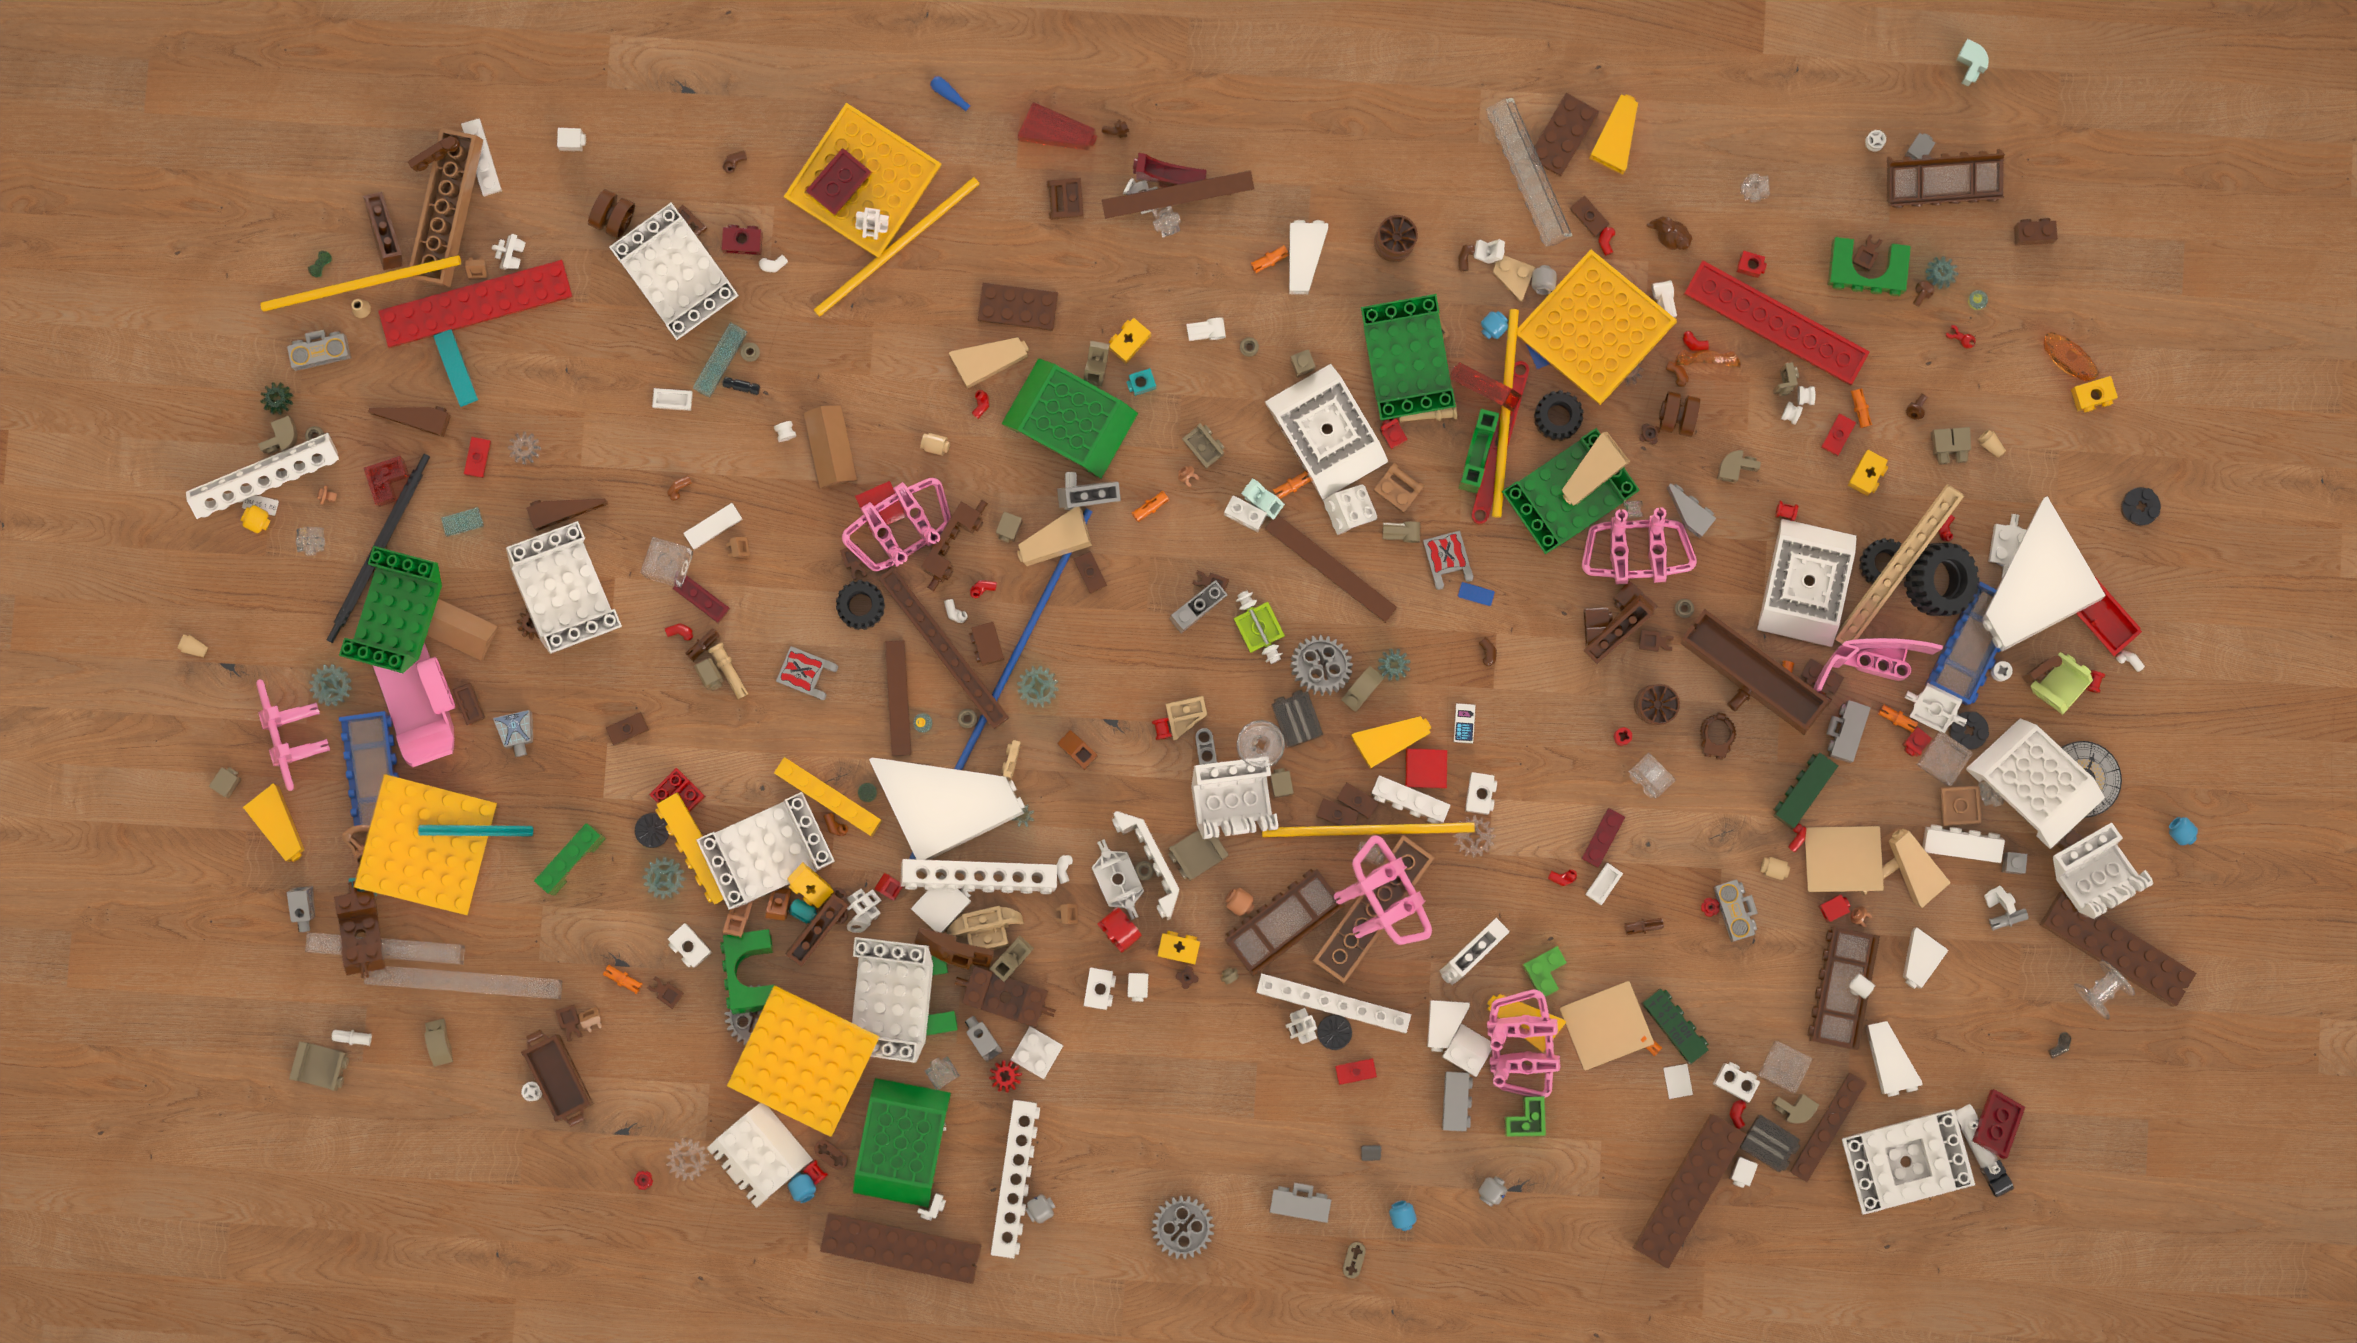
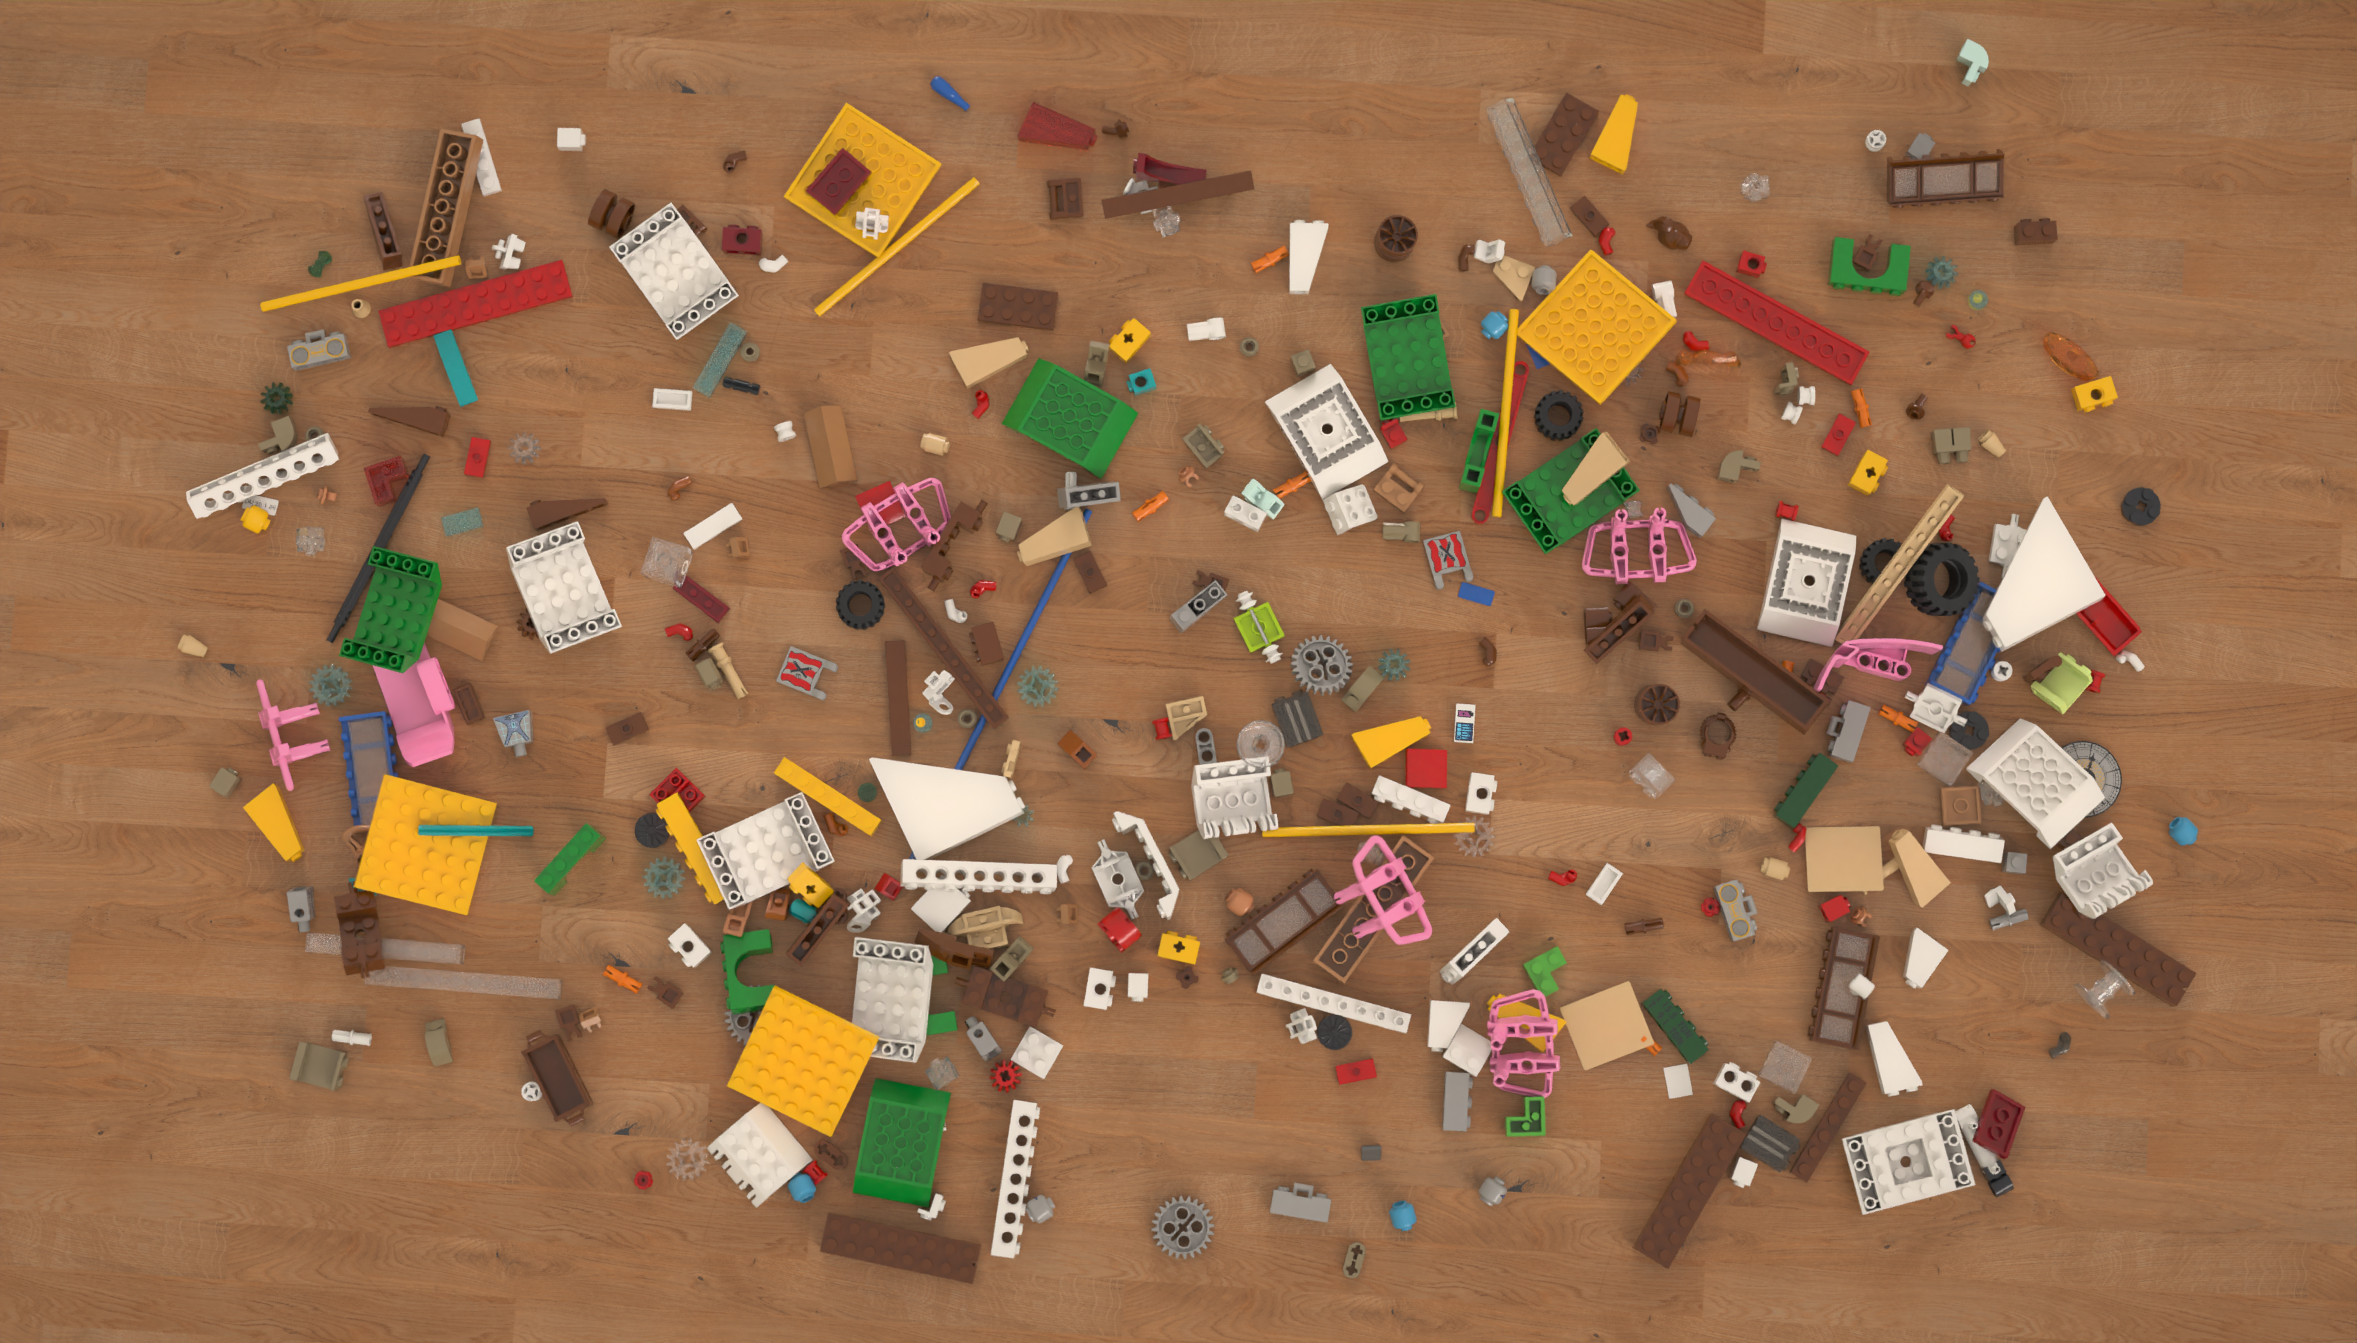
(434, 153): reddish brown hinge -> none
(936, 686): none -> white piece
(1331, 568): reddish brown tile -> none
(1485, 386): clear red slope -> none
(1603, 837): dark red plate -> none

